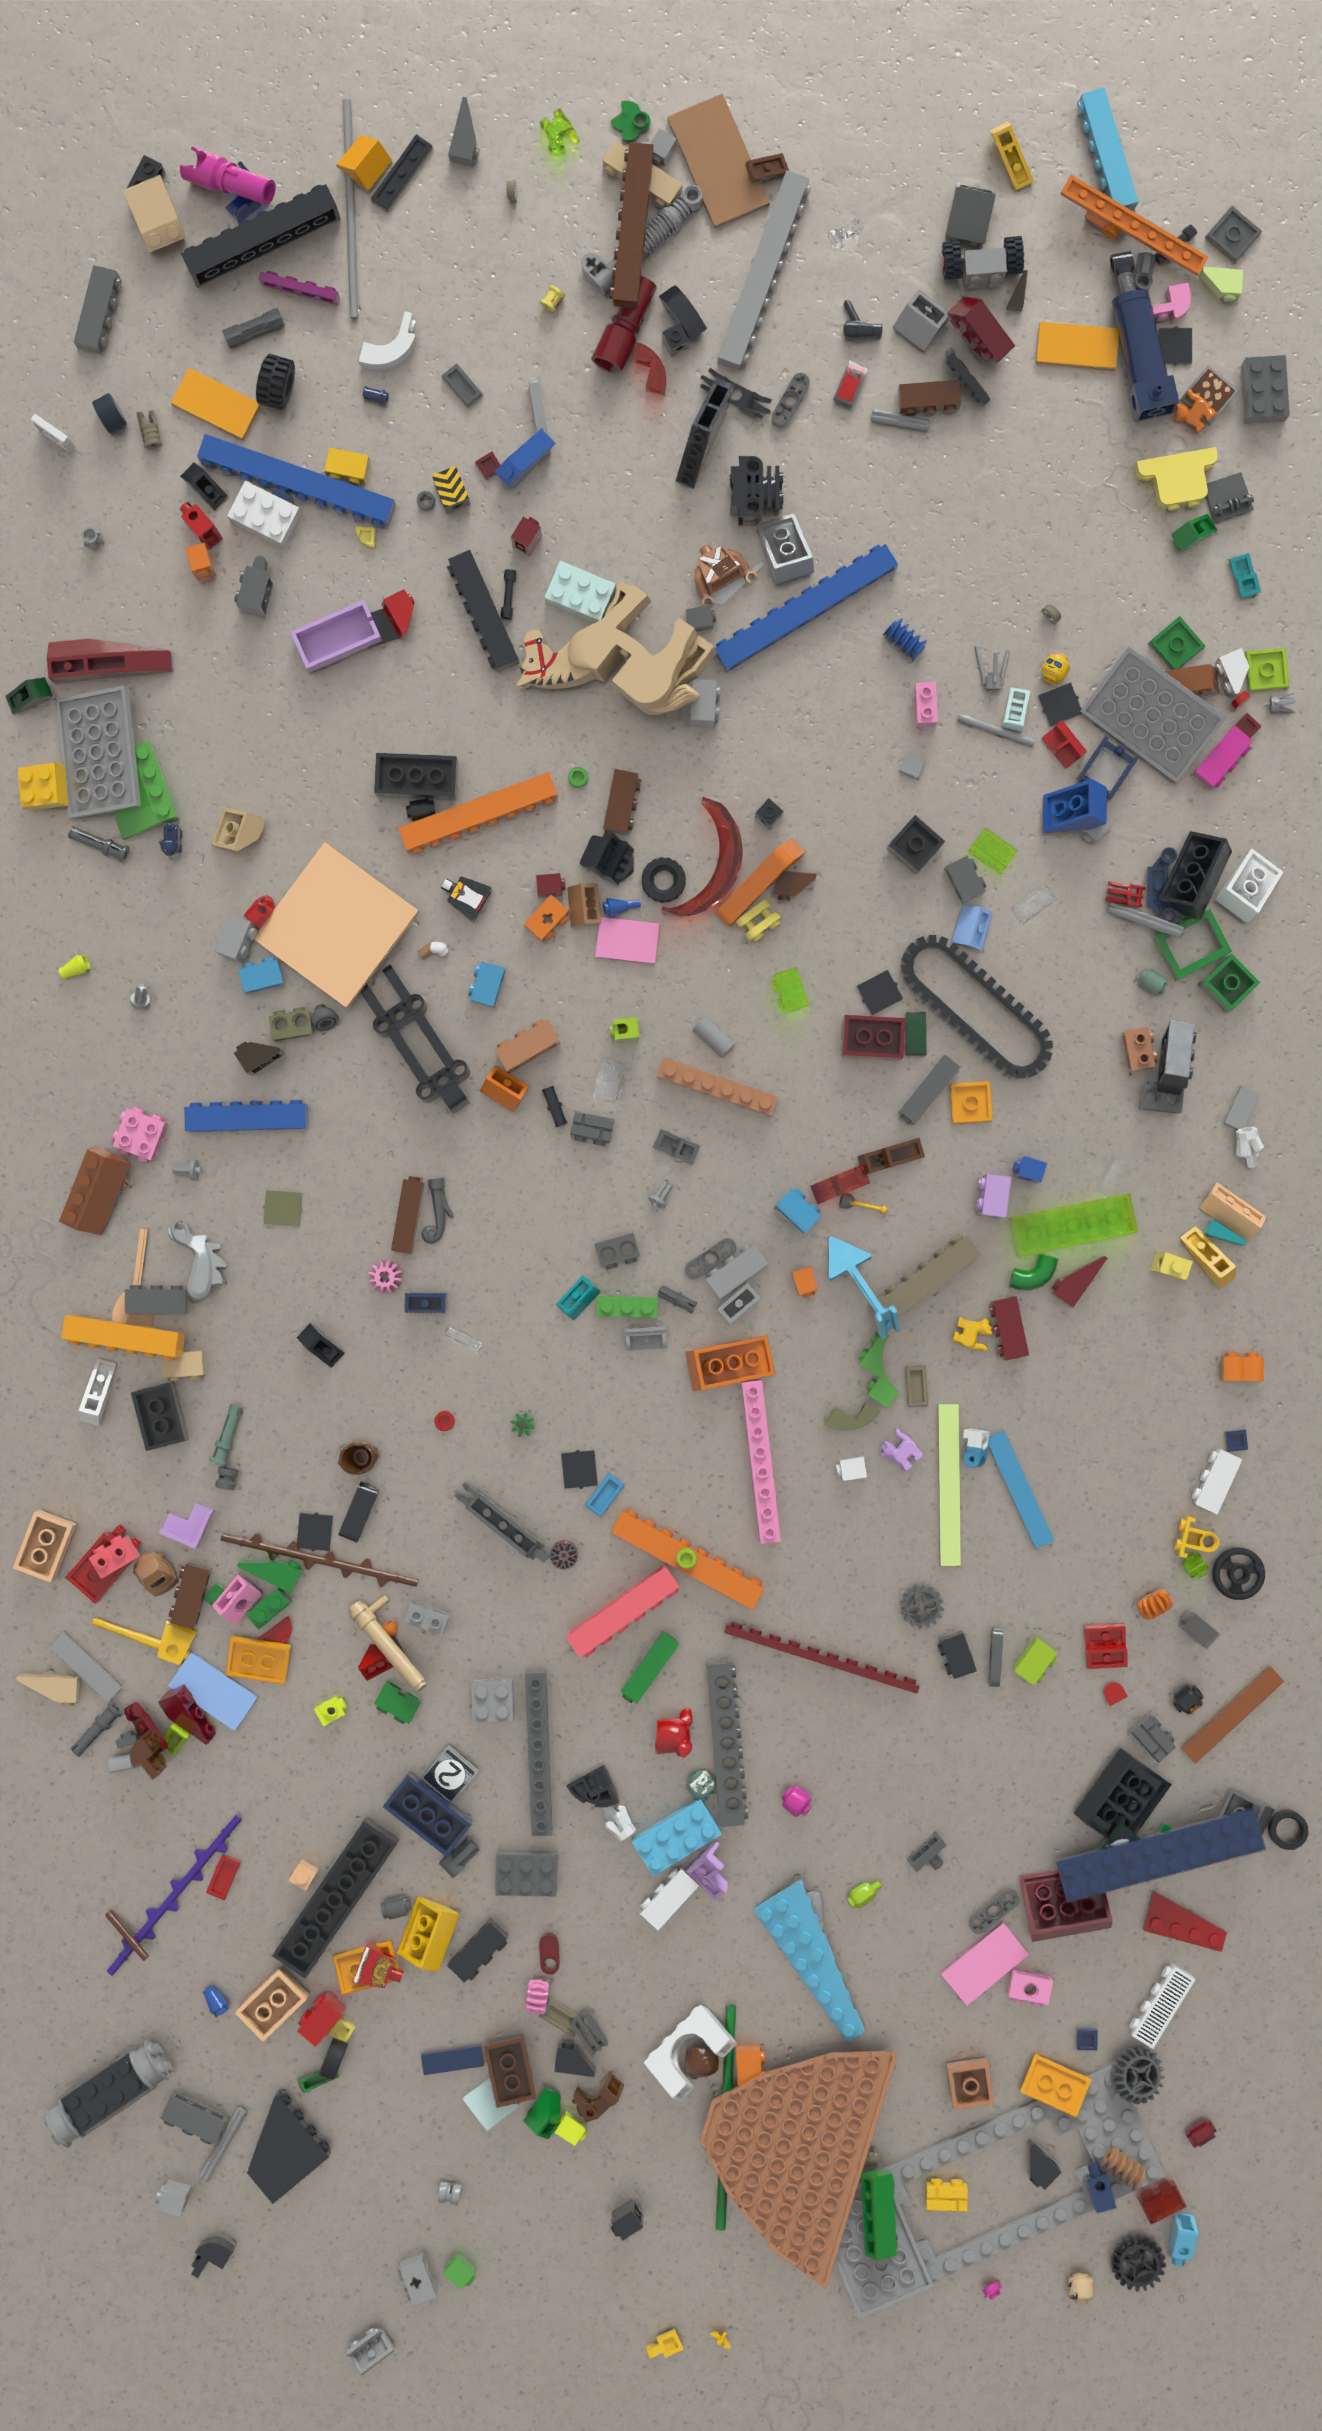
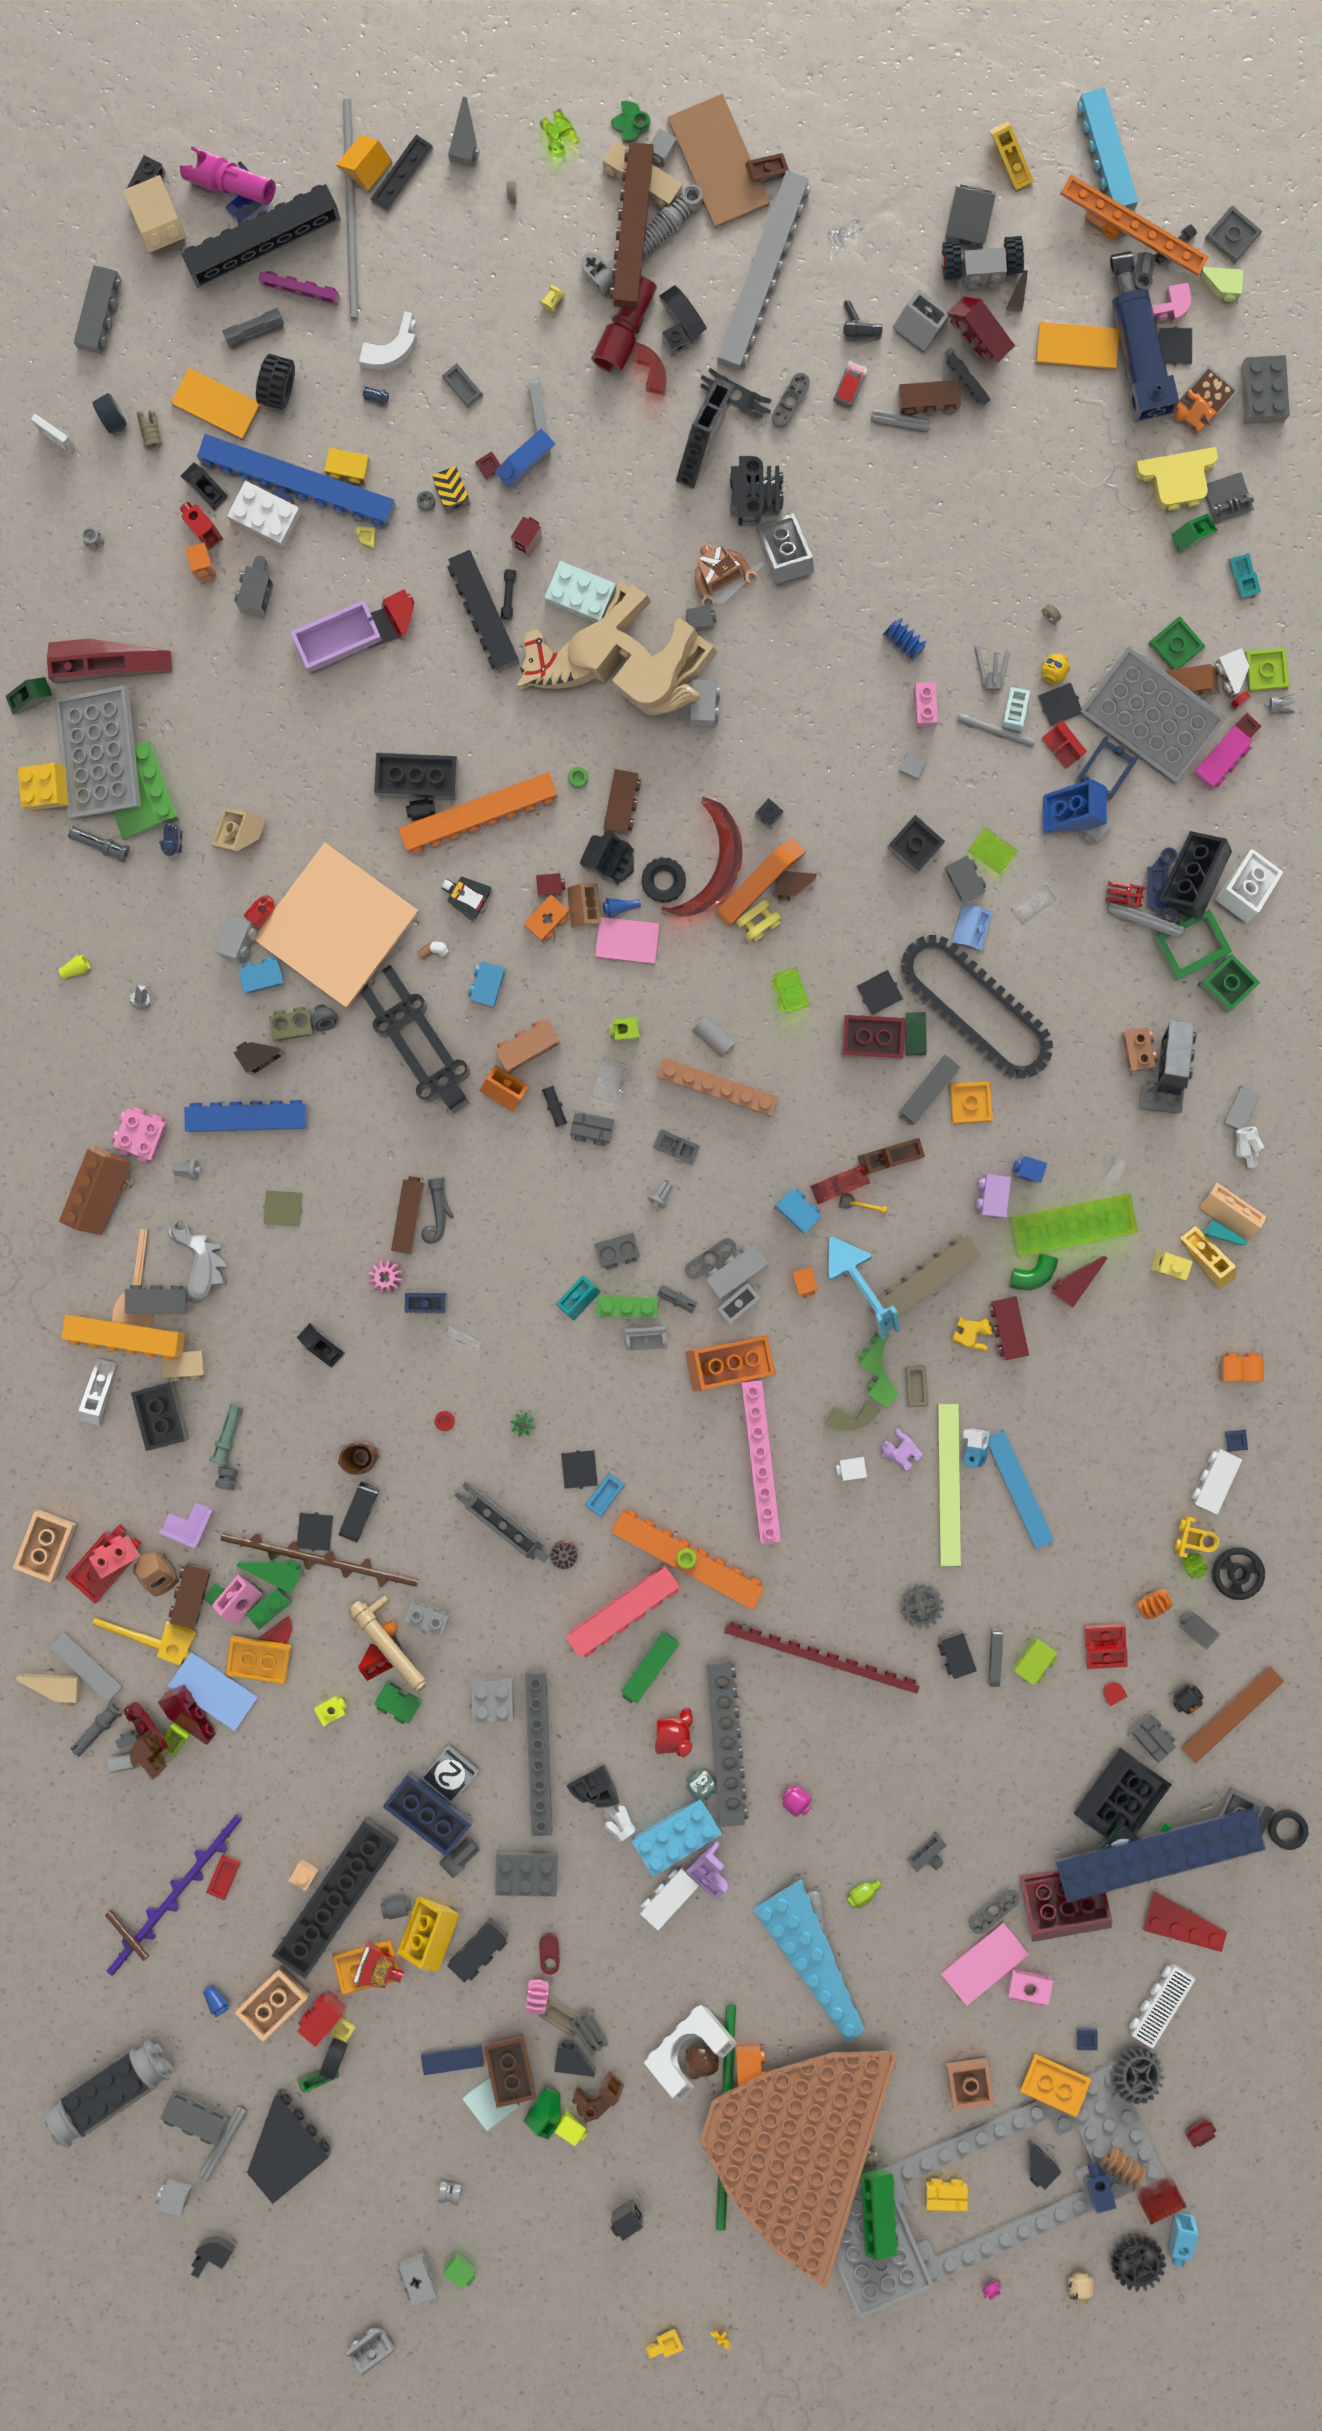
(806, 607): blue brick -> none
(1153, 982): sand green brick -> none

